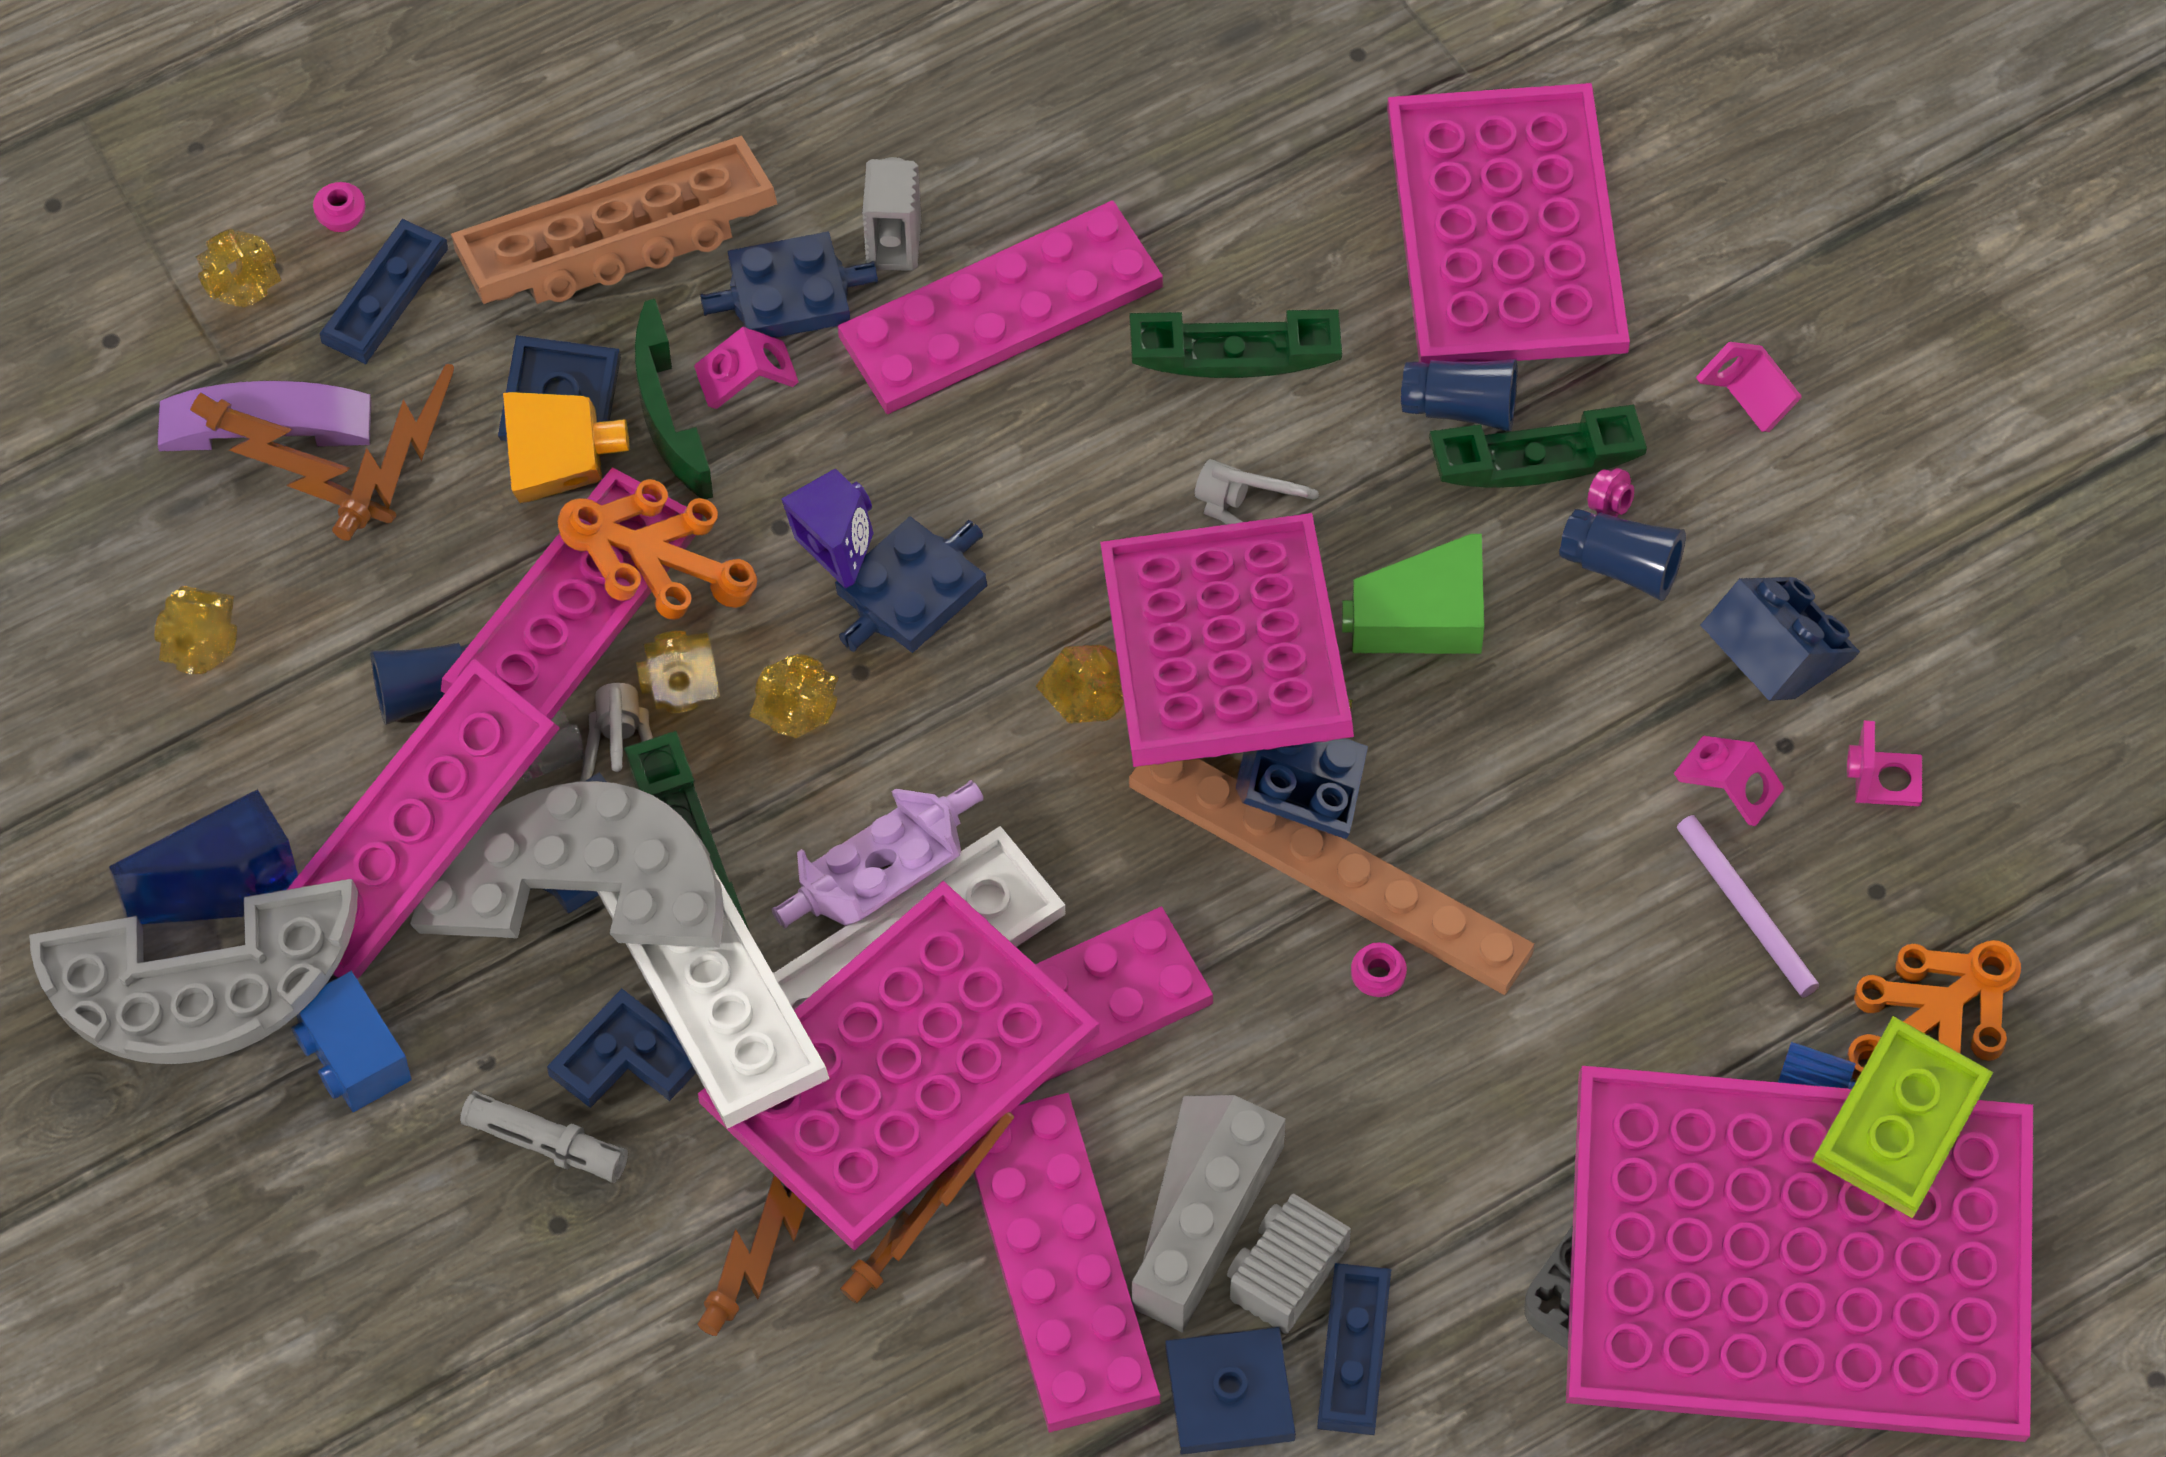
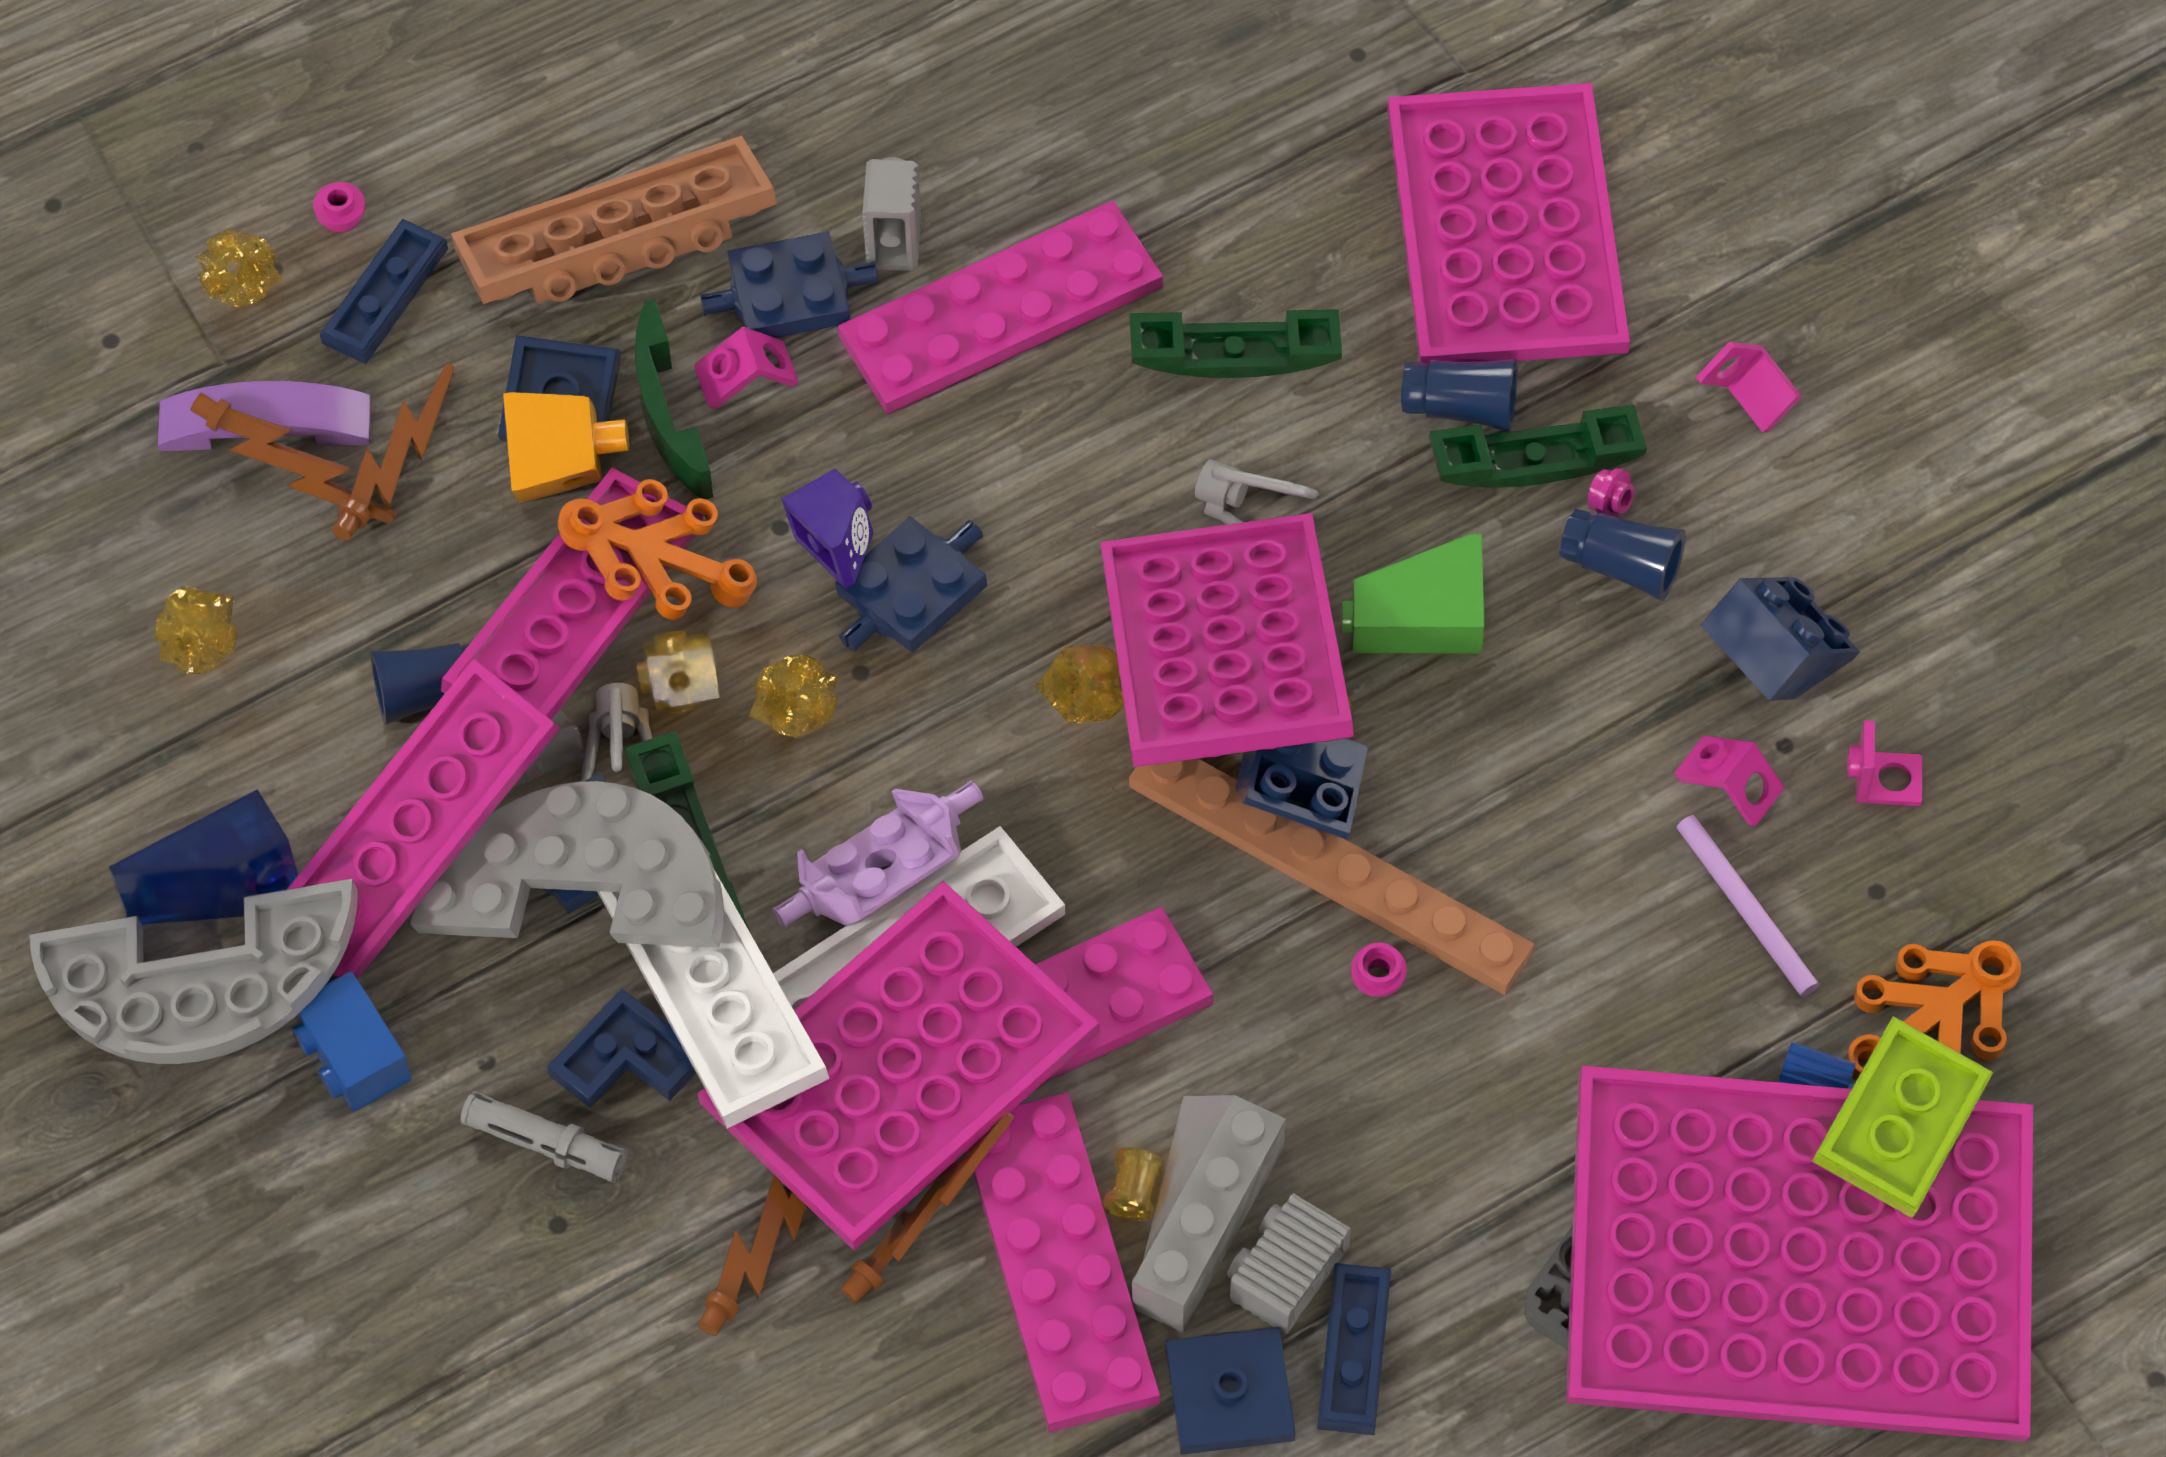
(1133, 1184): none -> clear yellow bush

